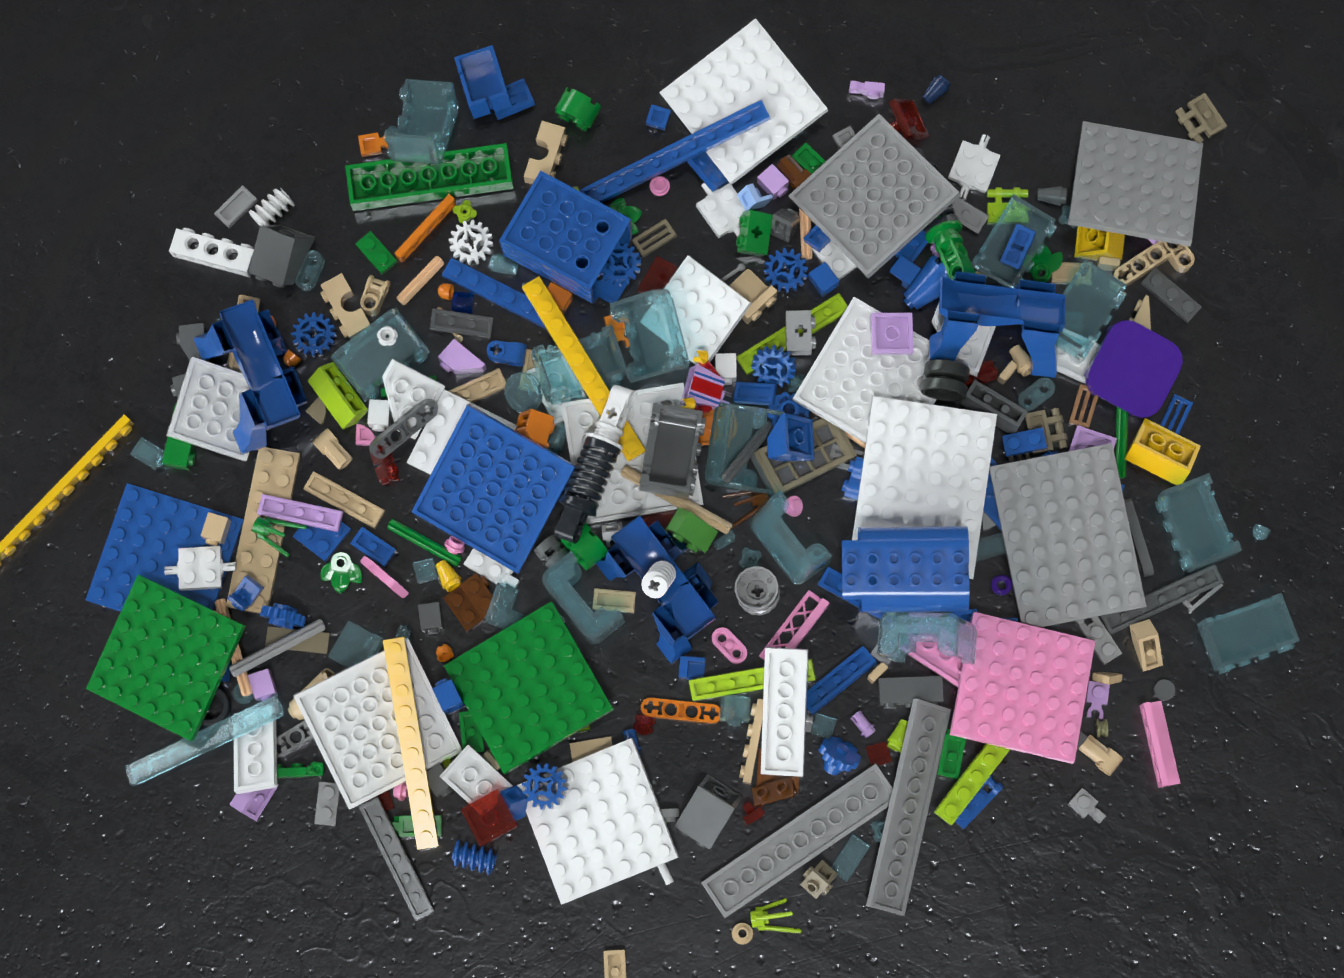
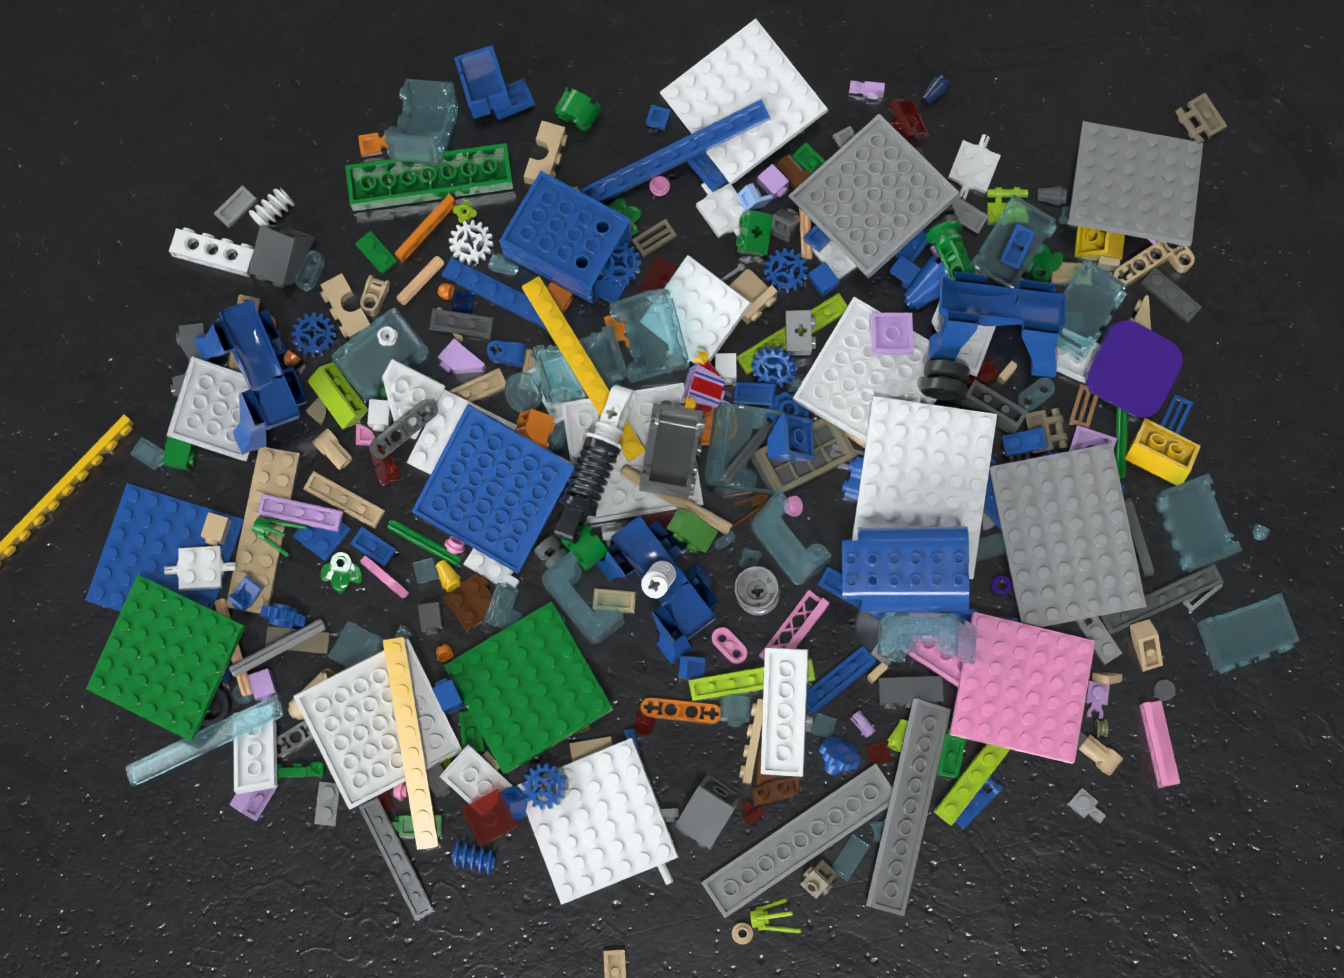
(1022, 360): tan cone -> none

